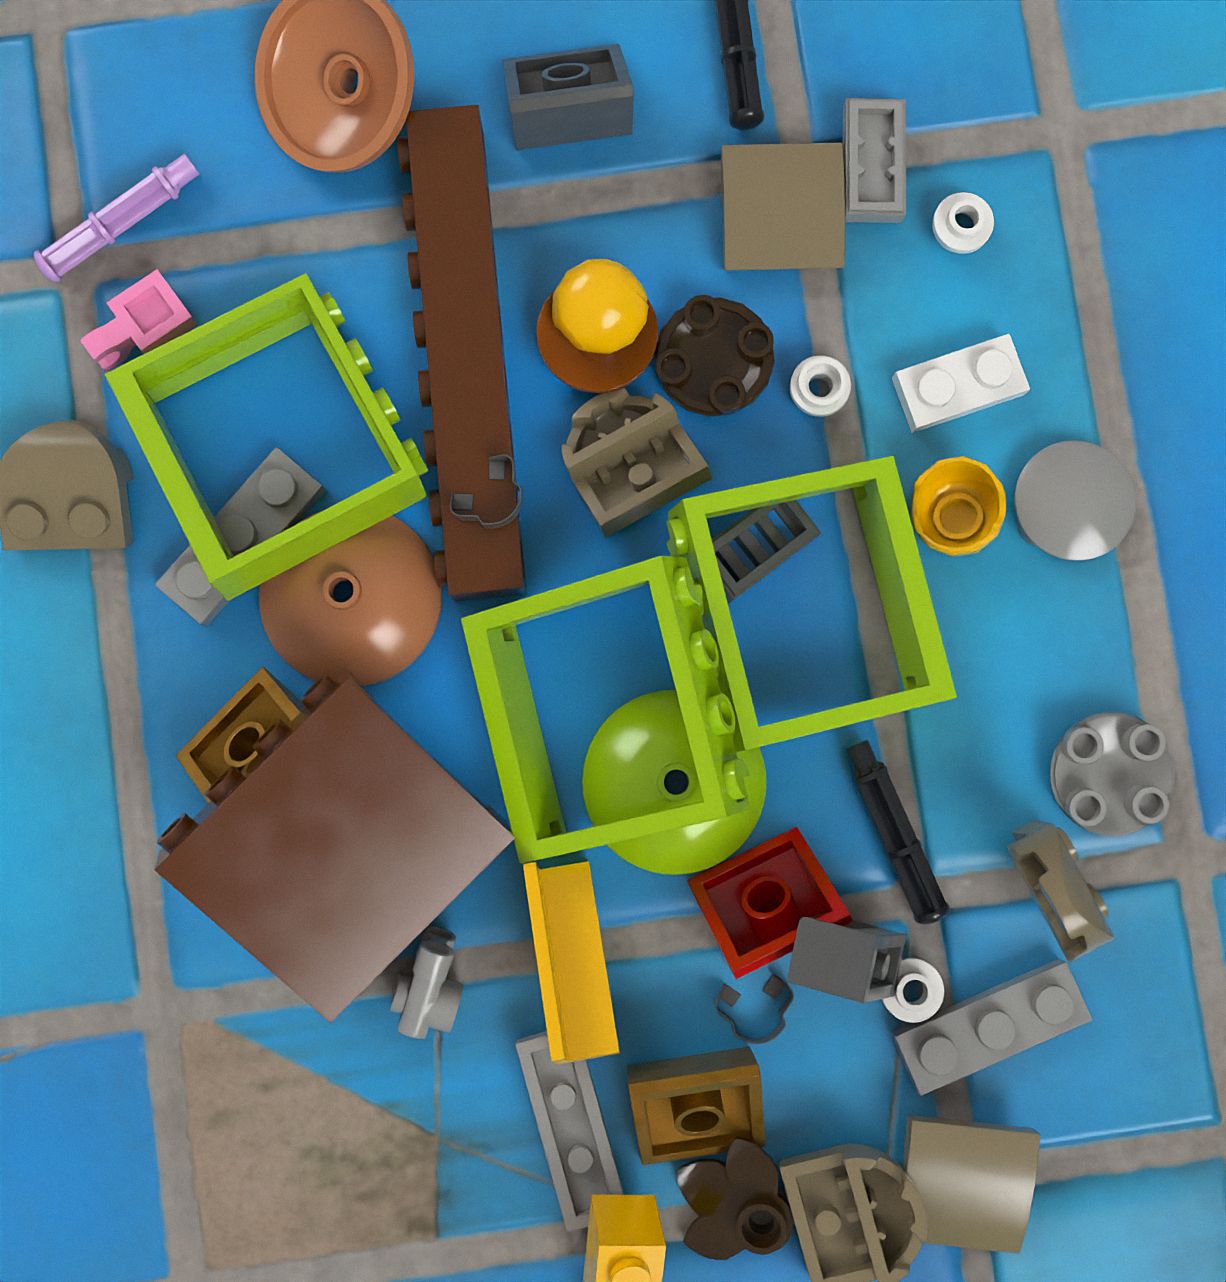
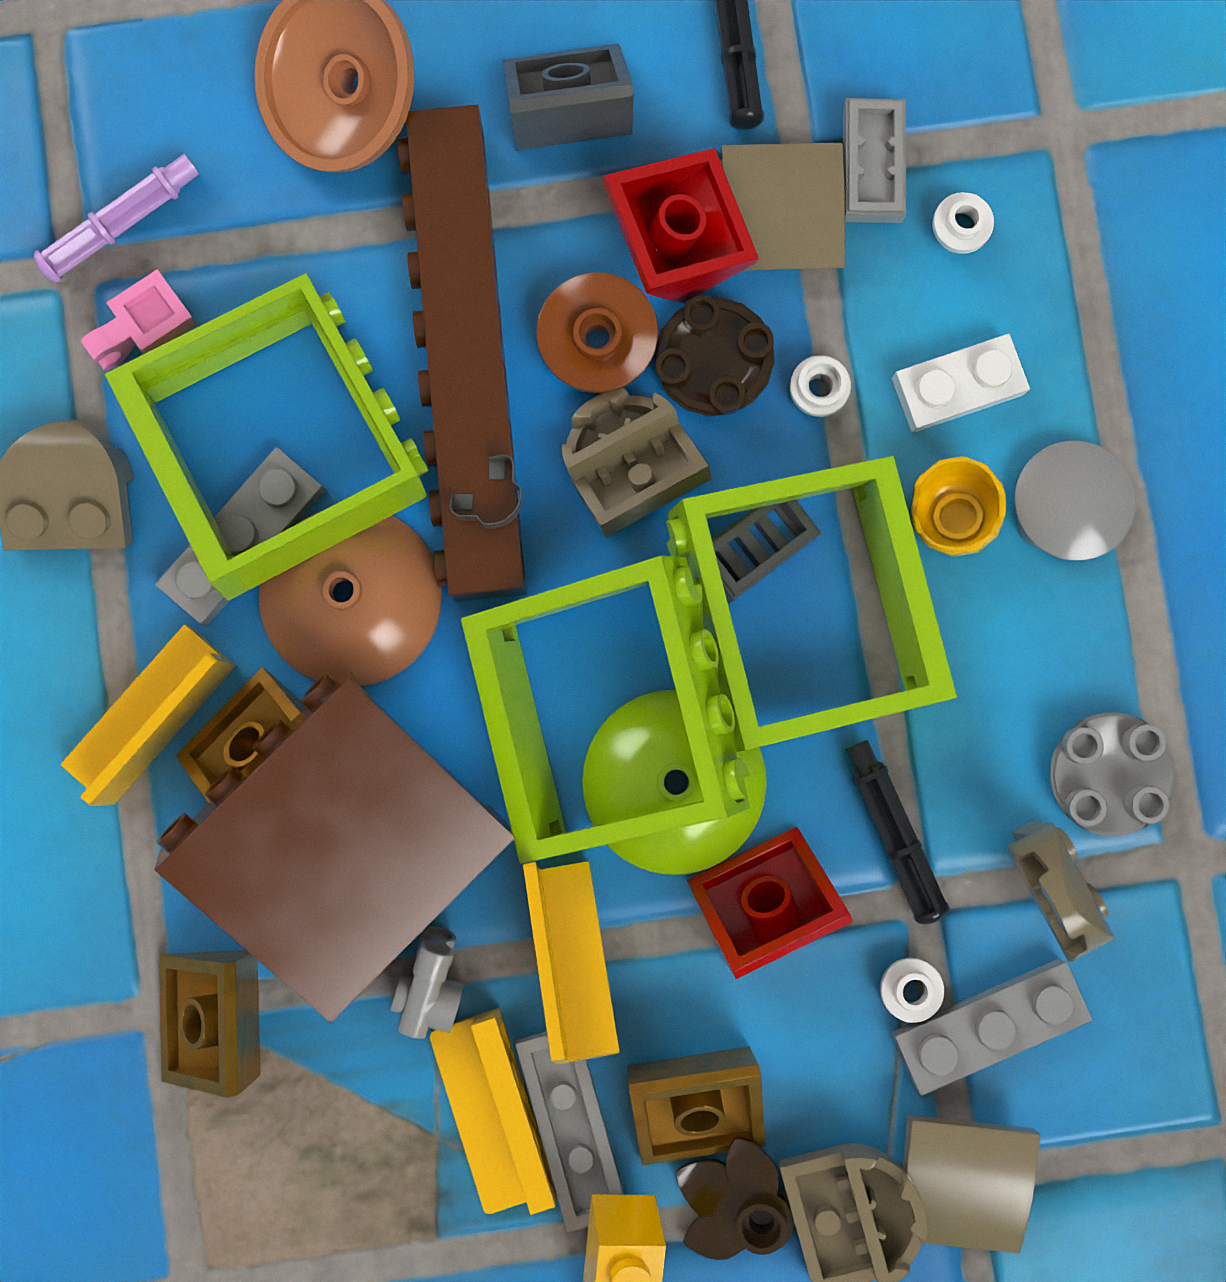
(147, 716): none -> yellow panel
(210, 1021): none -> pearl gold slope
(494, 1114): none -> yellow panel
(599, 306): yellow hair -> none
(681, 224): none -> red slope
(772, 989): dark grey piece -> none
(847, 960): dark grey panel -> none

